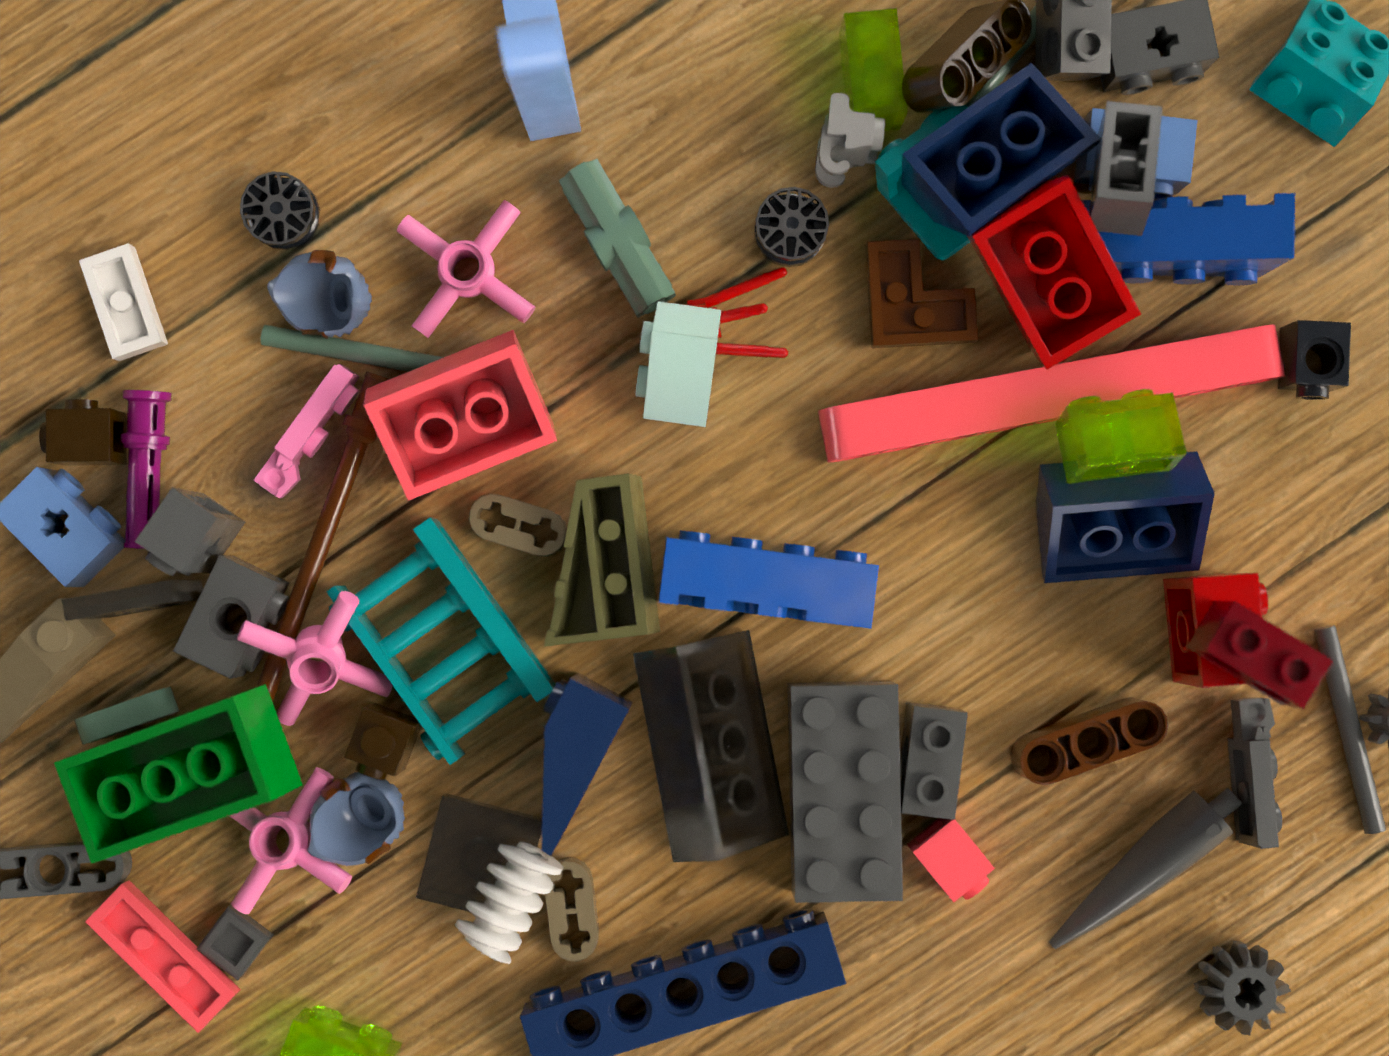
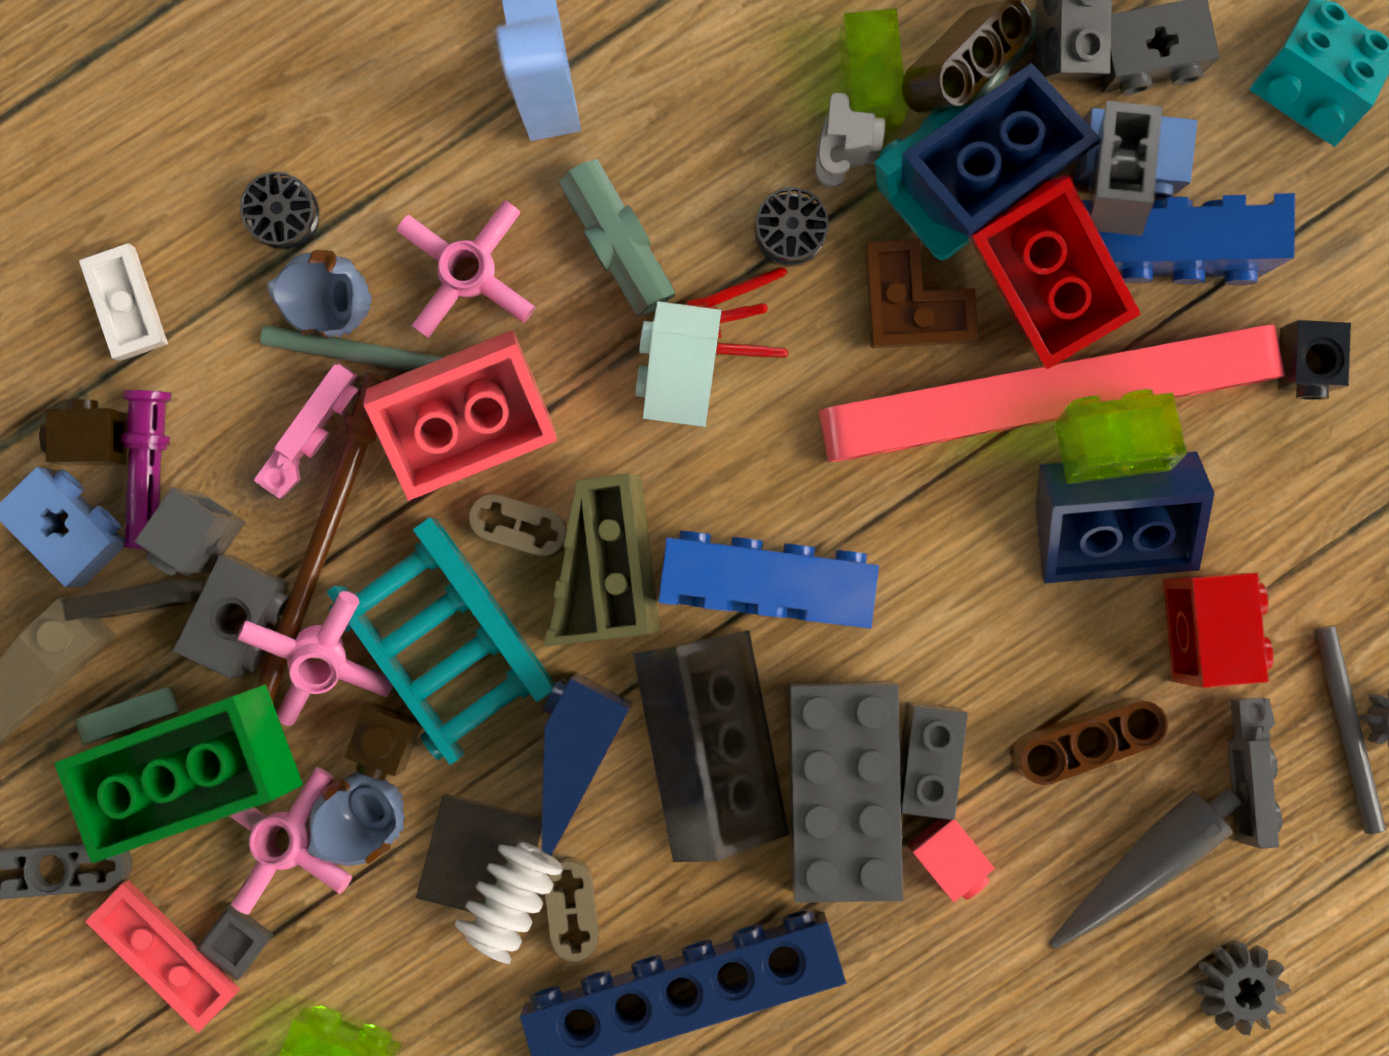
(1259, 654): dark red brick -> none

